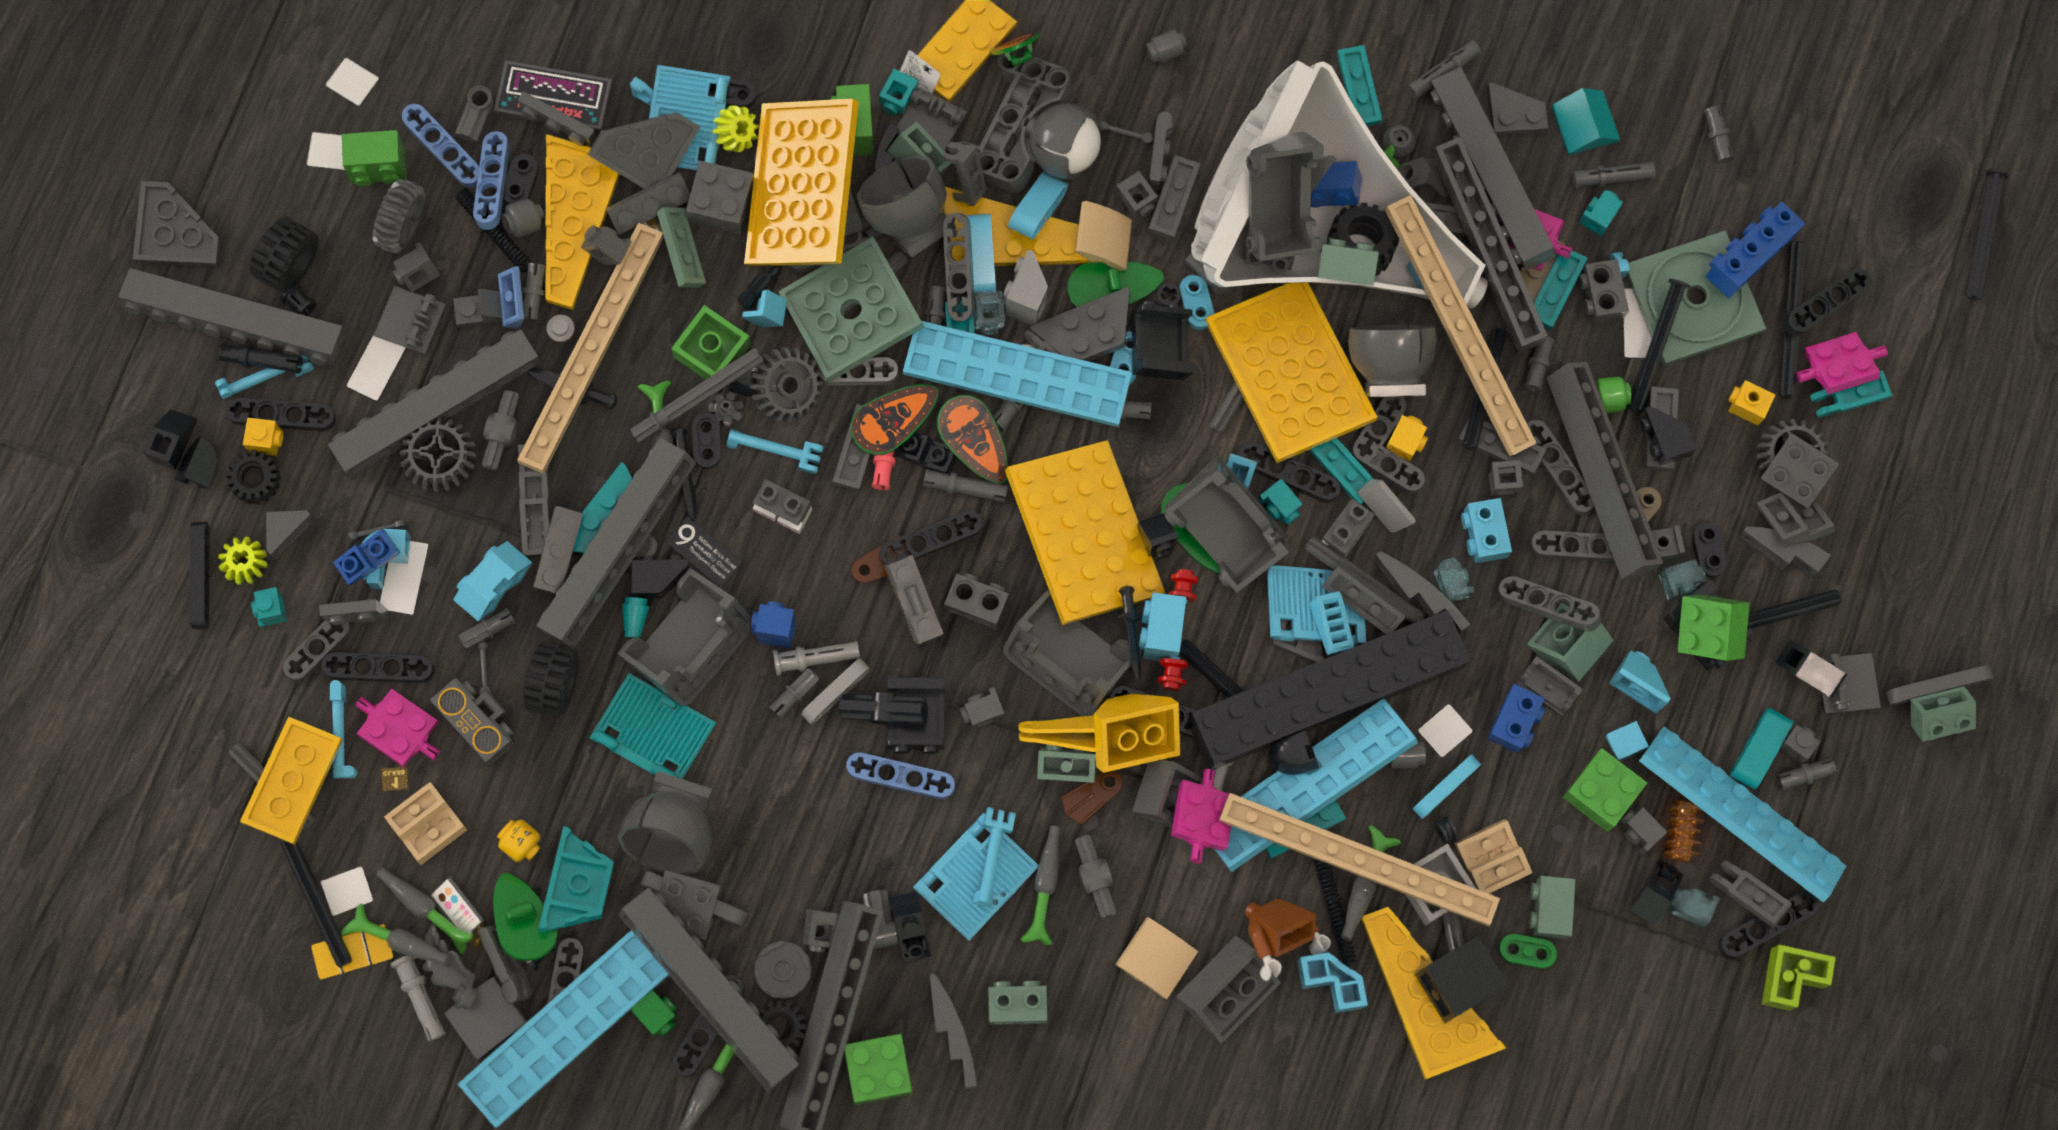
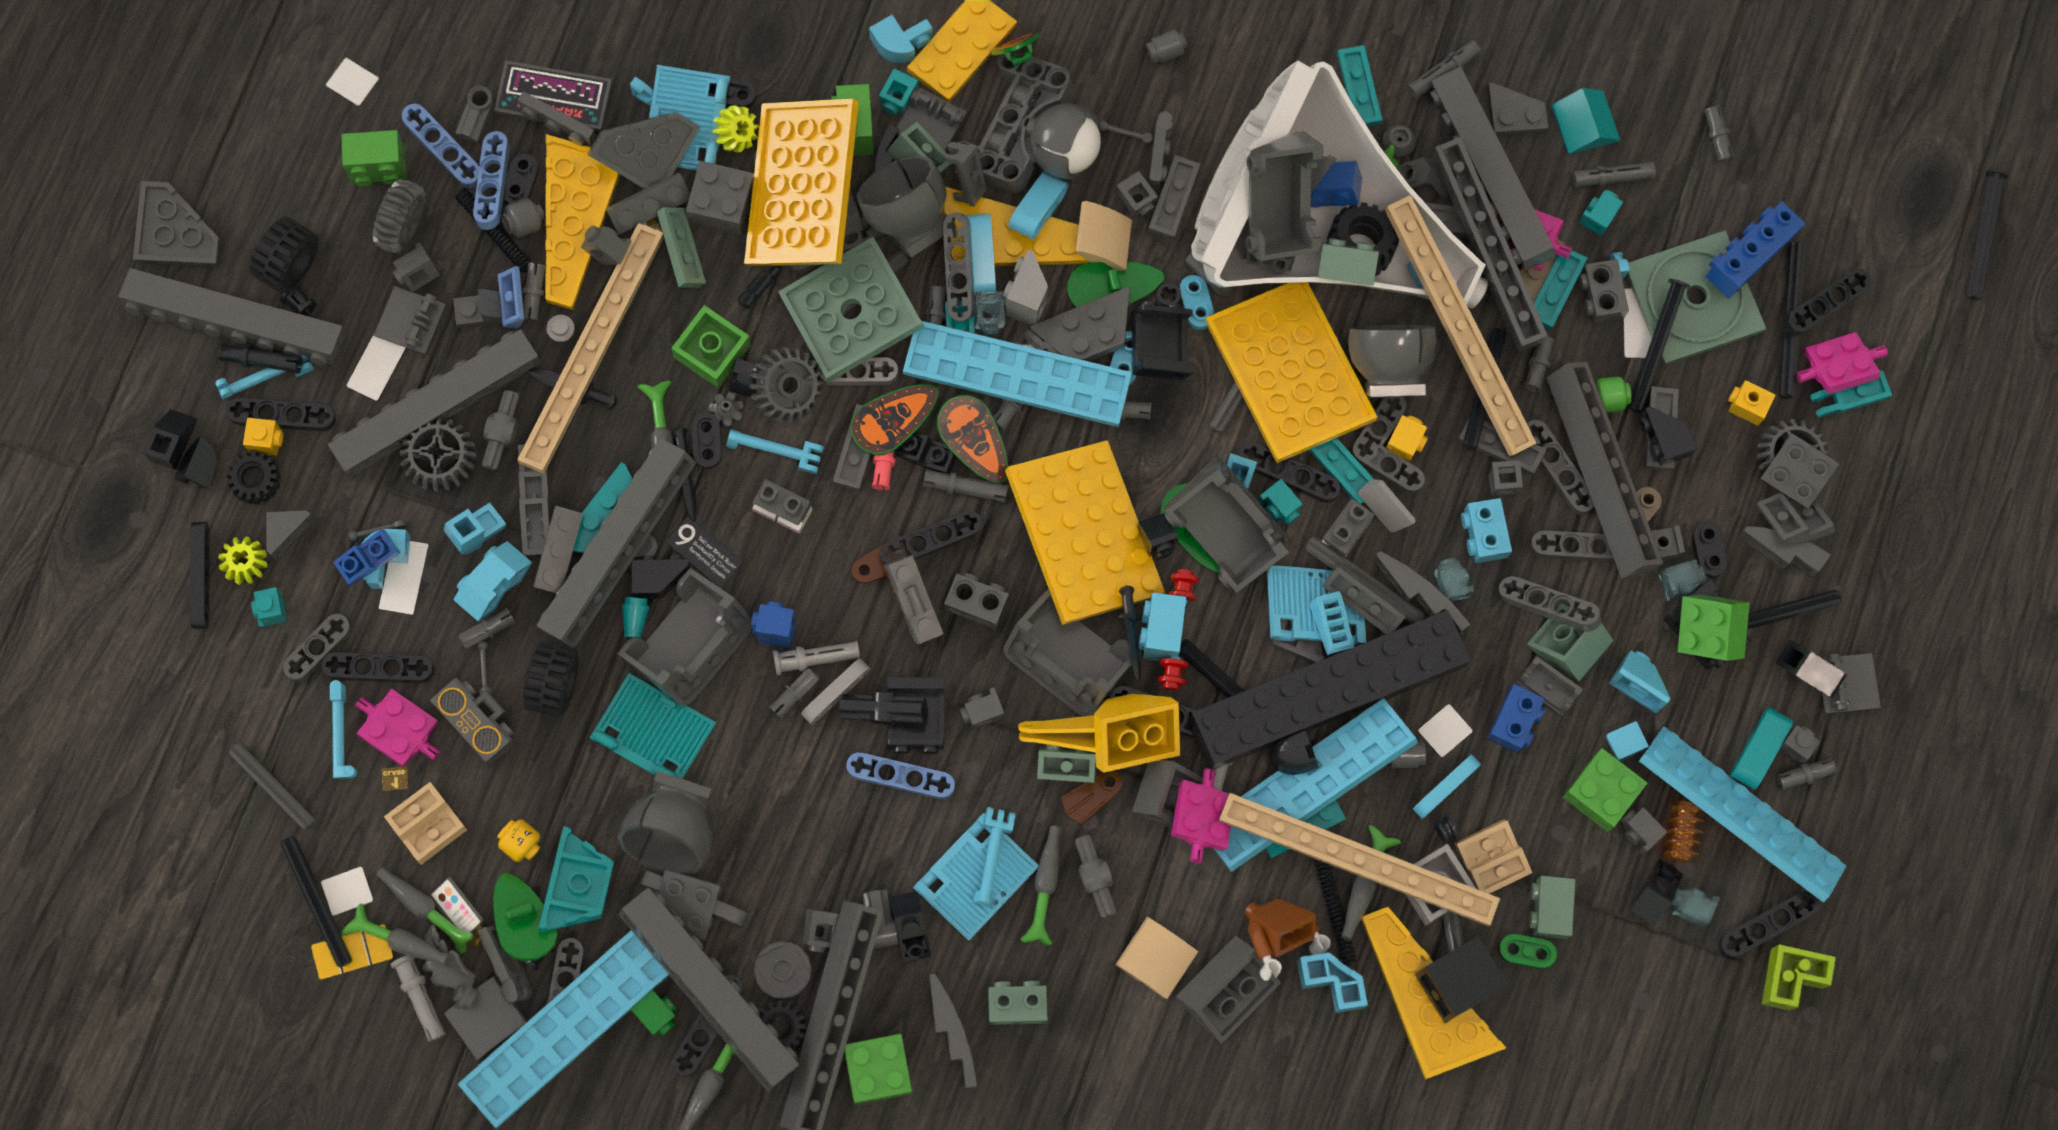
(291, 780): yellow plate -> none
(325, 151): white sticker -> none
(354, 612): dark grey wing -> none
(472, 529): none -> medium azure brick
(696, 395): dark grey axle -> none
(769, 311): medium azure panel -> none
(896, 44): none -> medium azure brick
(920, 70): white sticker -> none
(1752, 894): dark grey hinge -> none
(1943, 713): sand green brick -> none
(1963, 678): dark grey beam -> none

